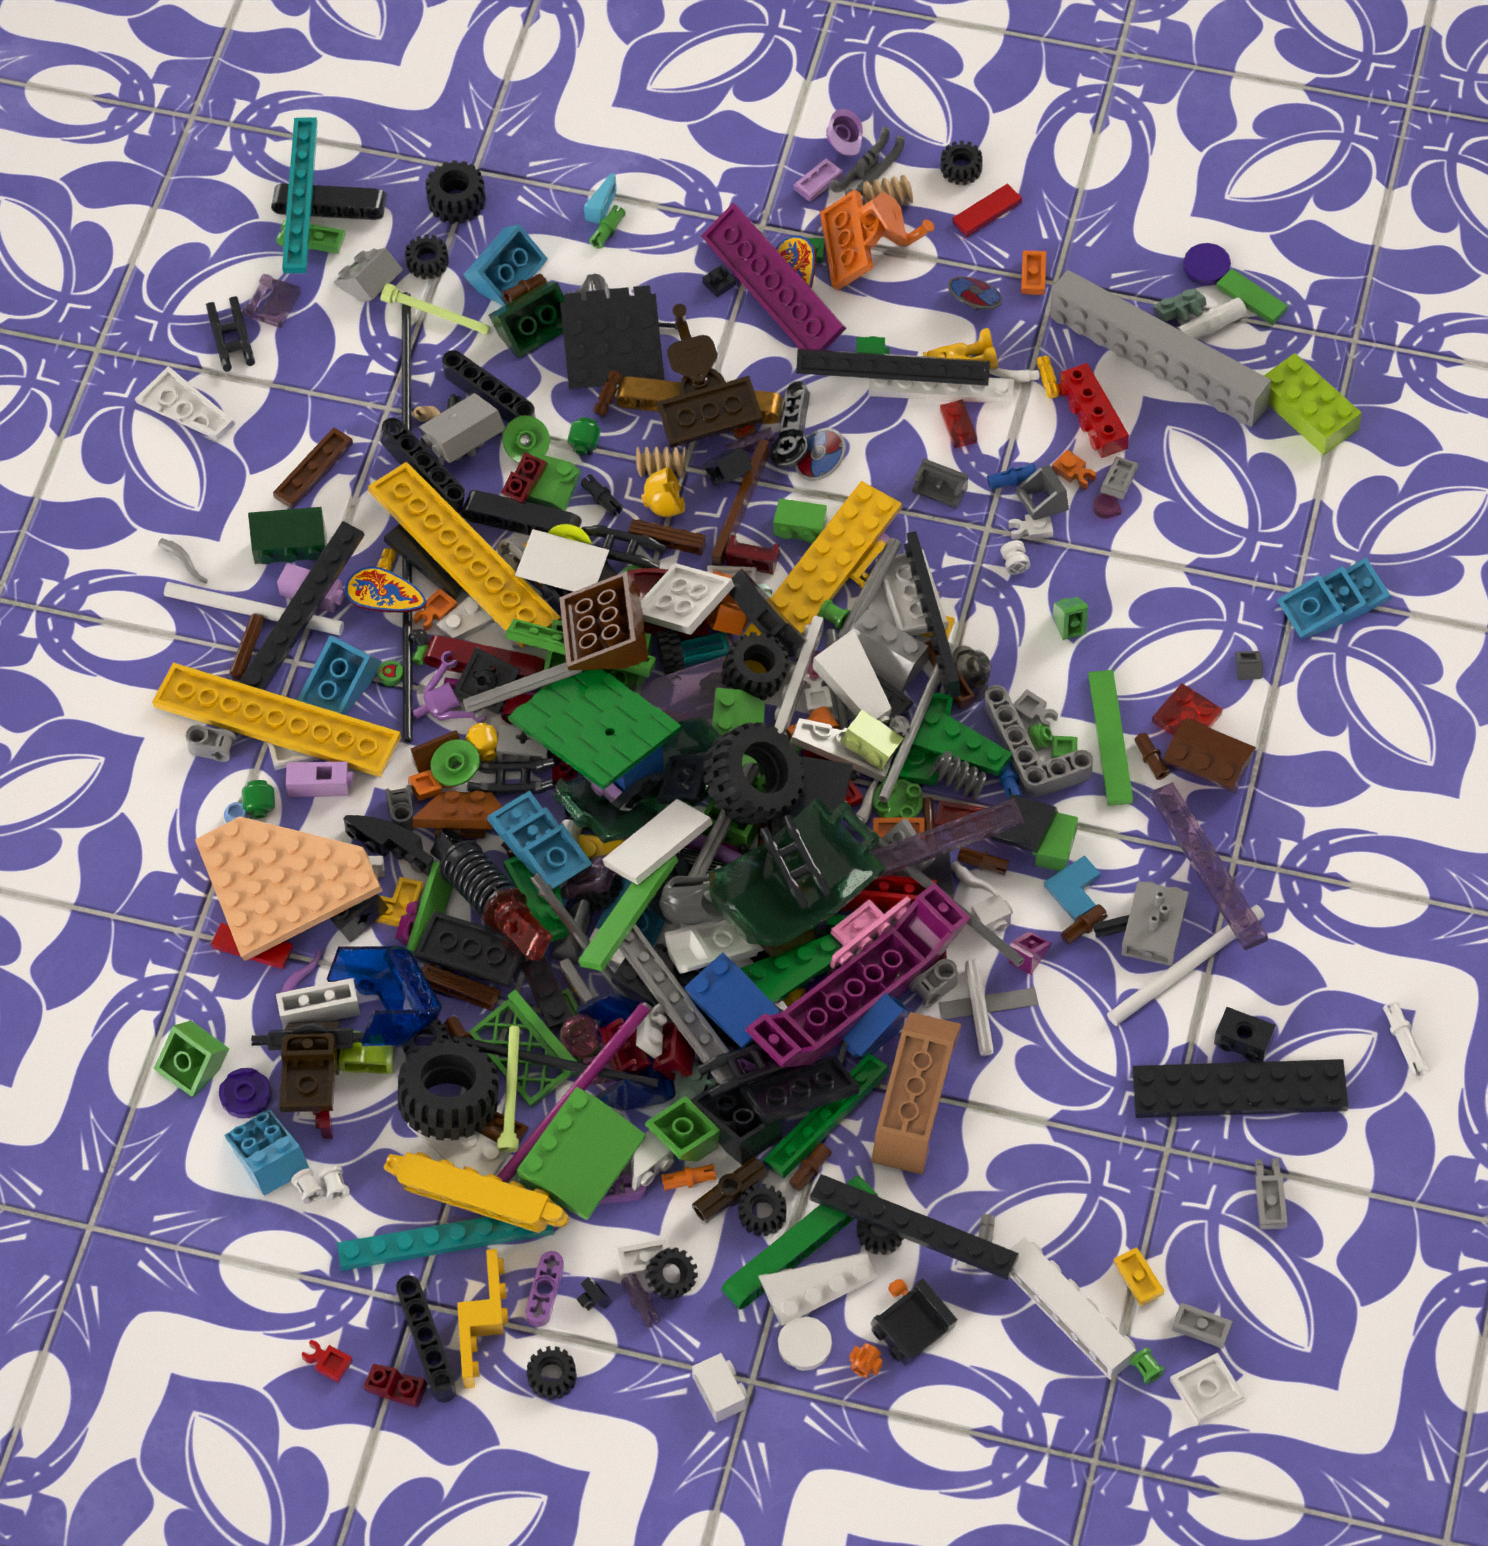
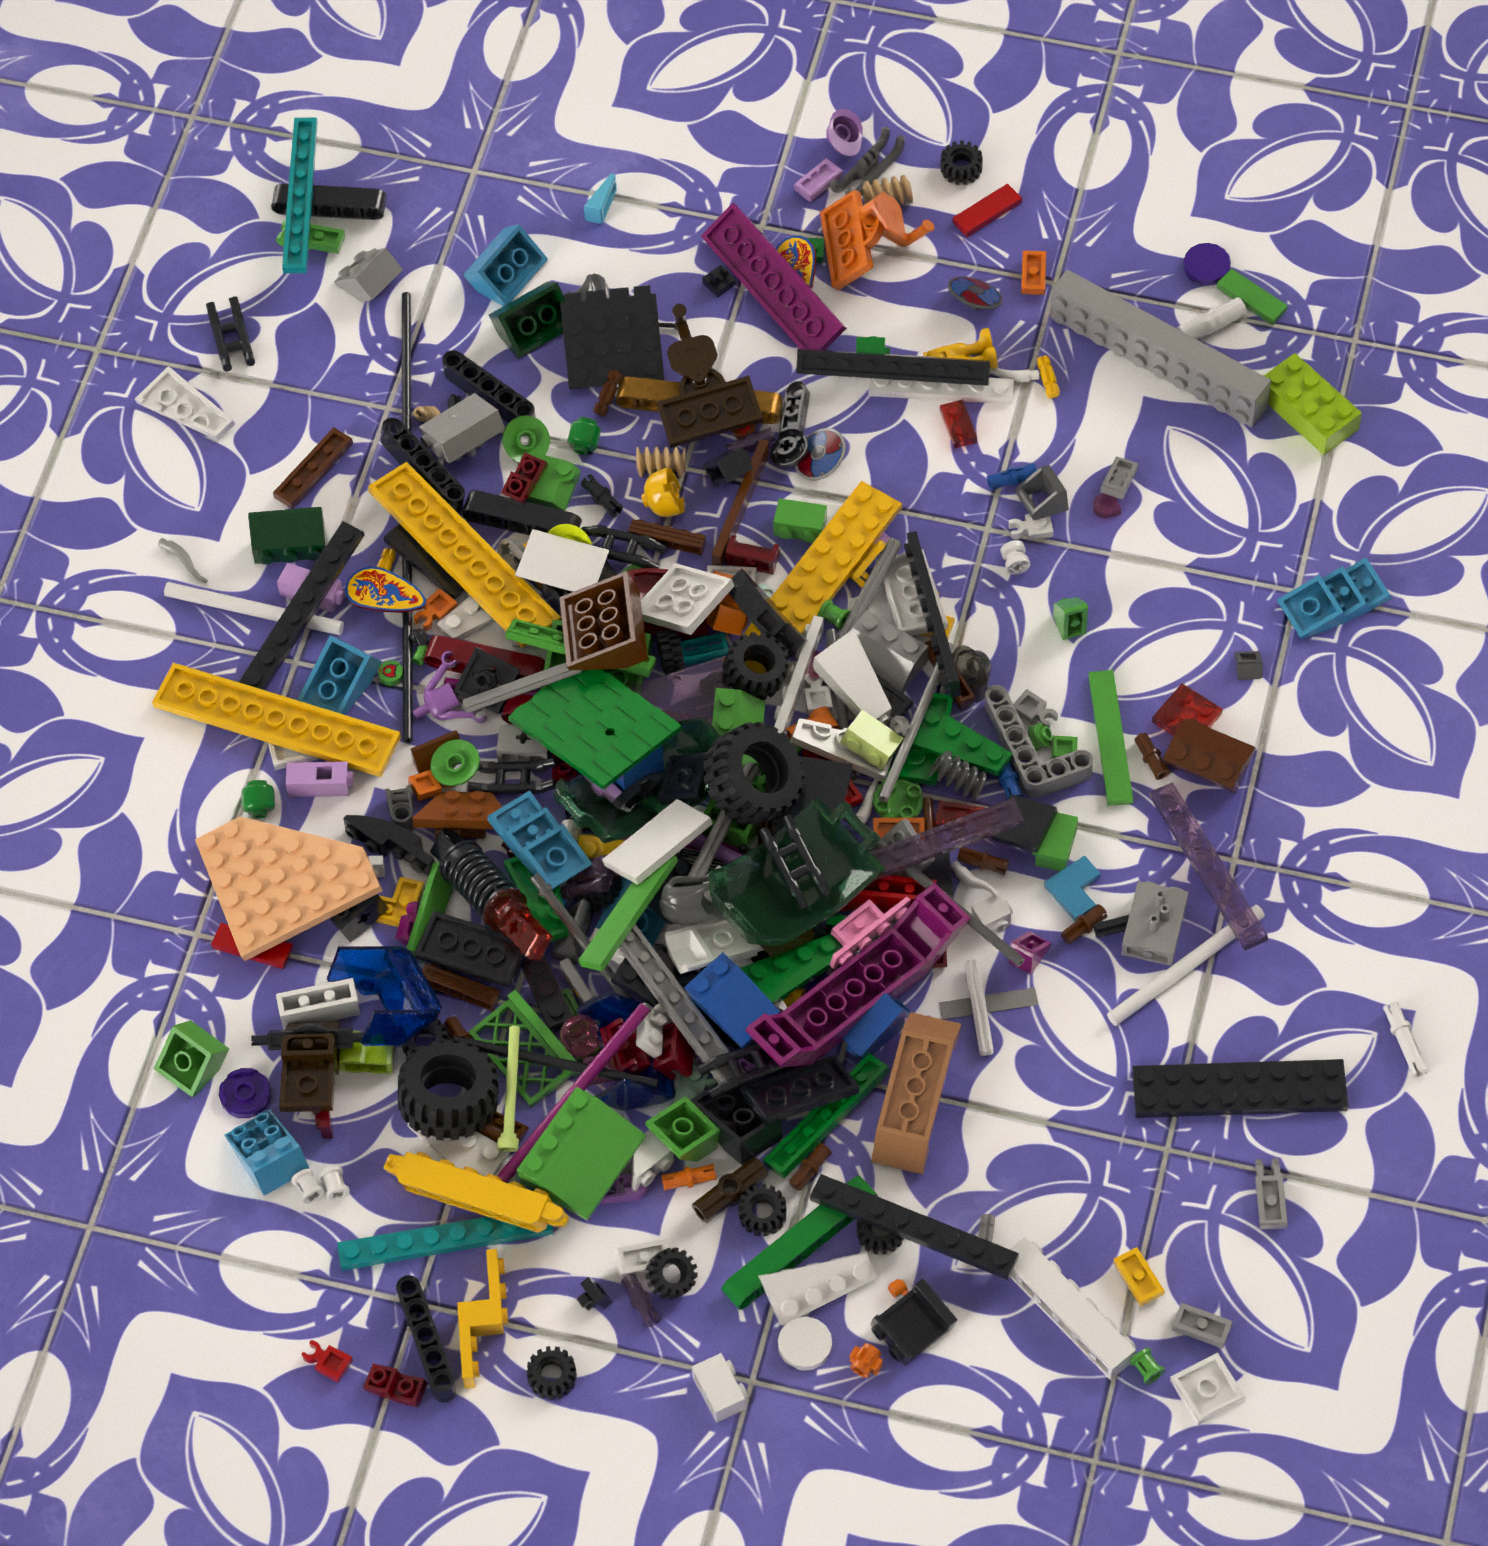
(212, 742): light grey piece -> none
(234, 811): light blue plate -> none
(246, 646): reddish brown axle -> none
(278, 304): clear purple plate -> none
(292, 982): medium lavender animal -> none
(392, 294): yellowish green piece -> none
(424, 246): black tyre -> none
(455, 206): black tyre -> none
(484, 739): yellow head -> none
(523, 287): reddish brown axle -> none
(547, 1300): medium lavender beam -> none
(607, 226): bright green pin -> none
(932, 985): light grey piece -> none
(940, 483): dark grey hinge -> none
(1072, 467): orange plate -> none
(1093, 410): red brick -> none
(1180, 306): sand green hinge -> none
(1237, 1023): black brick -> none

